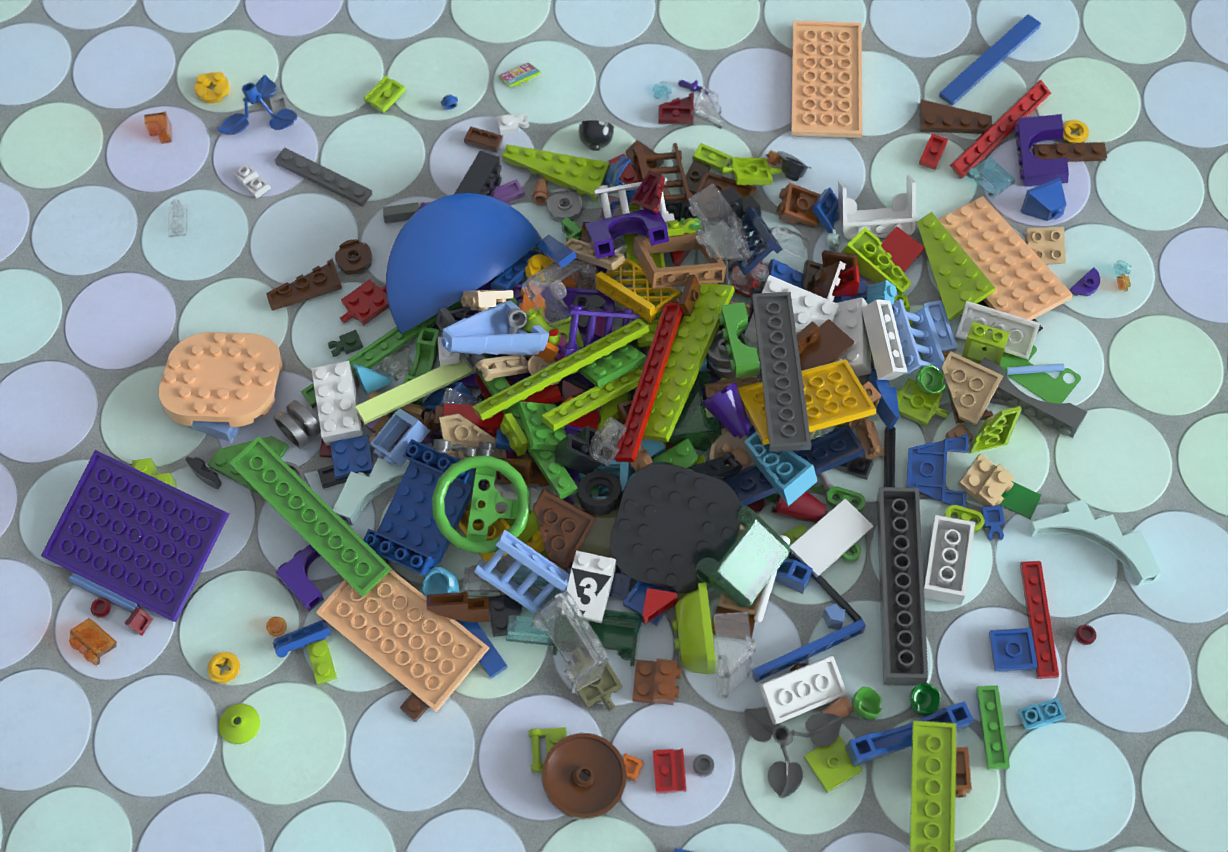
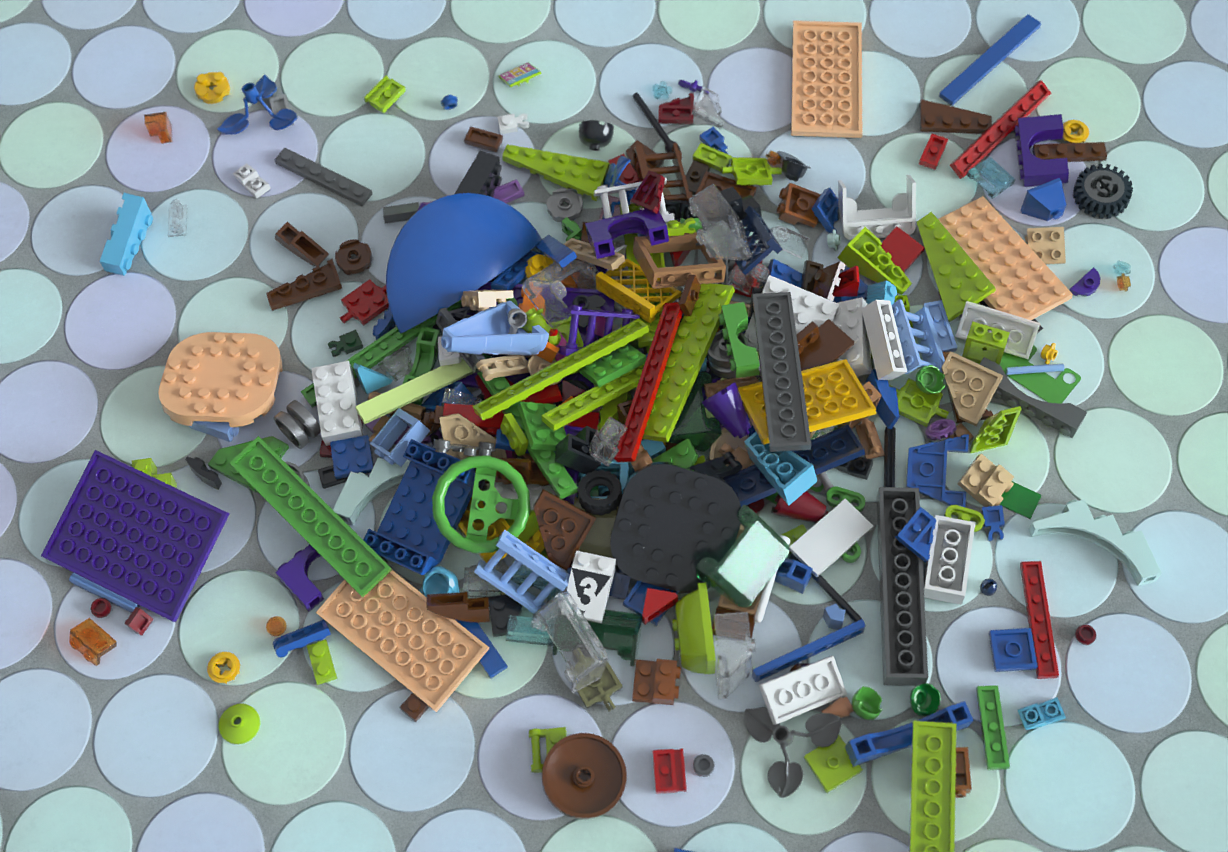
(126, 235): none -> medium azure wedge
(301, 244): none -> reddish brown slope
(384, 325): none -> blue slope
(540, 192): nougat cone -> none
(633, 766): orange tile -> none
(668, 143): none -> black piece
(713, 139): none -> blue plate
(833, 257): reddish brown plate -> none
(918, 534): none -> blue wing
(940, 429): none -> medium lavender gear
(991, 590): none -> dark blue hinge
(1049, 353): none -> yellow plate
(1099, 199): none -> wheel

